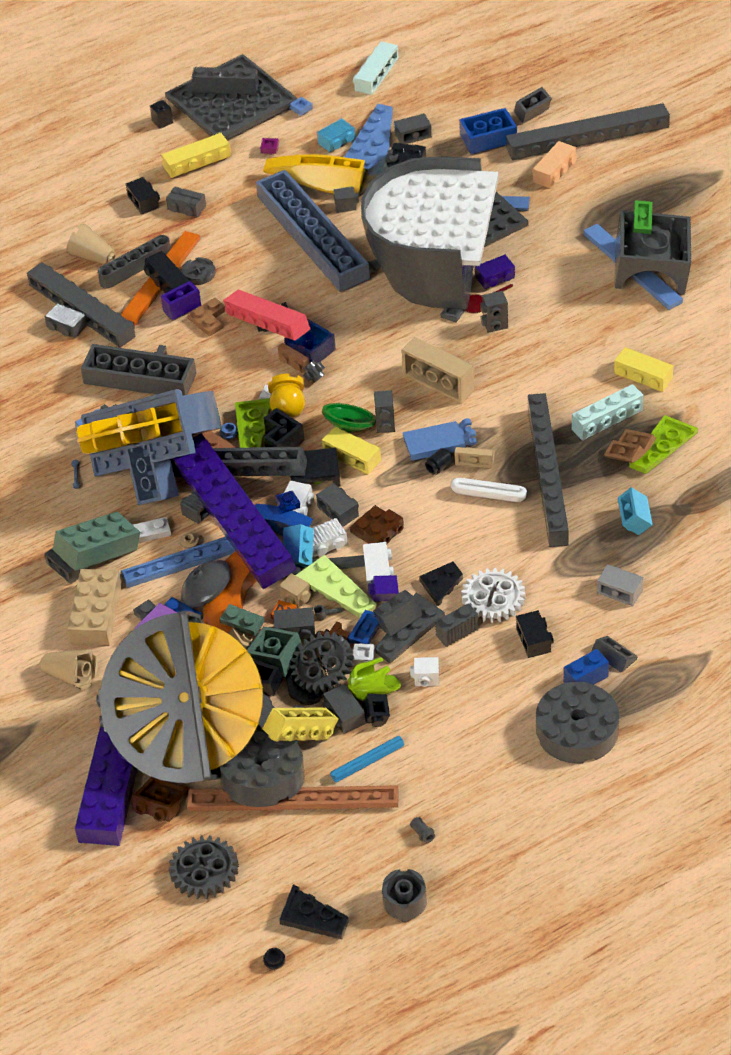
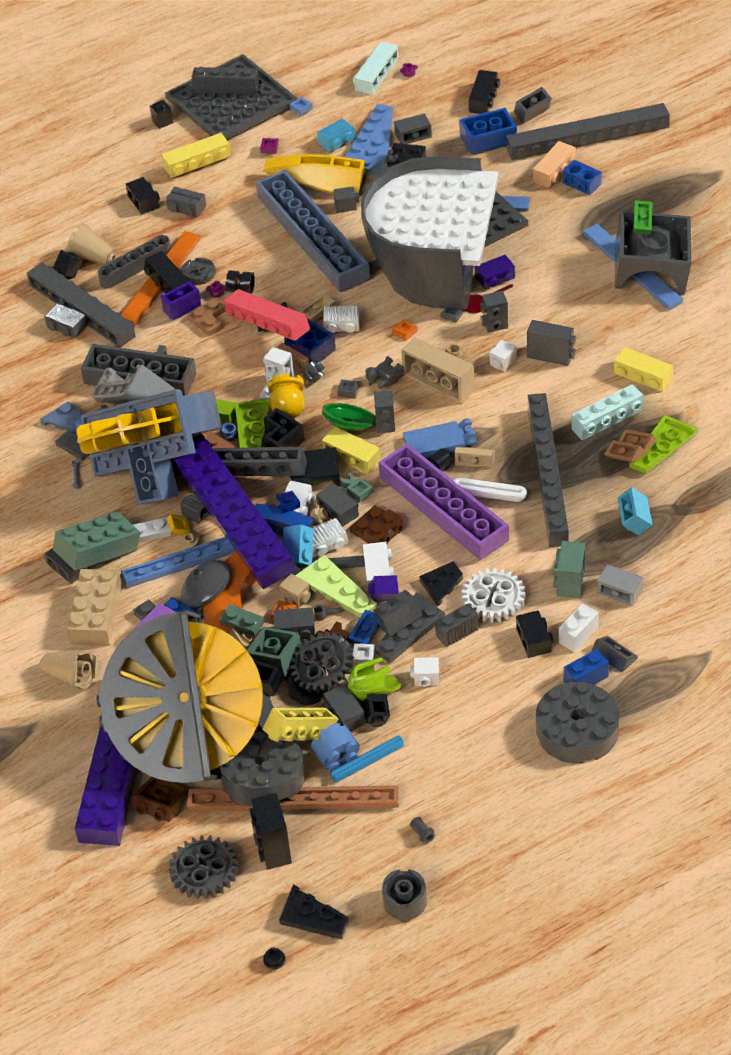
(63, 417): none -> sand blue wing
(67, 263): none -> black brick
(69, 443): none -> dark grey tile
(116, 390): none -> light grey windscreen
(178, 524): none -> yellow plate
(216, 289): none -> magenta plate
(226, 411): none -> lime brick
(243, 281): none -> black wheel
(270, 831): none -> black brick
(277, 362): none -> white brick
(315, 308): none -> tan plate
(319, 515): none -> tan plate
(335, 746): none -> medium blue brick
(341, 318): none -> white brick
(348, 388): none -> dark grey tile
(357, 488): none -> sand green plate
(384, 371): none -> dark grey animal
(404, 330): none -> orange tile
(408, 70): none -> magenta plate
(444, 501): none -> medium lavender brick
(455, 350): none -> tan plate
(484, 91): none -> black brick
(503, 355): none -> white brick
(550, 342): none -> dark grey brick
(569, 569): none -> sand green brick
(578, 627): none -> white brick
(581, 177): none -> blue brick

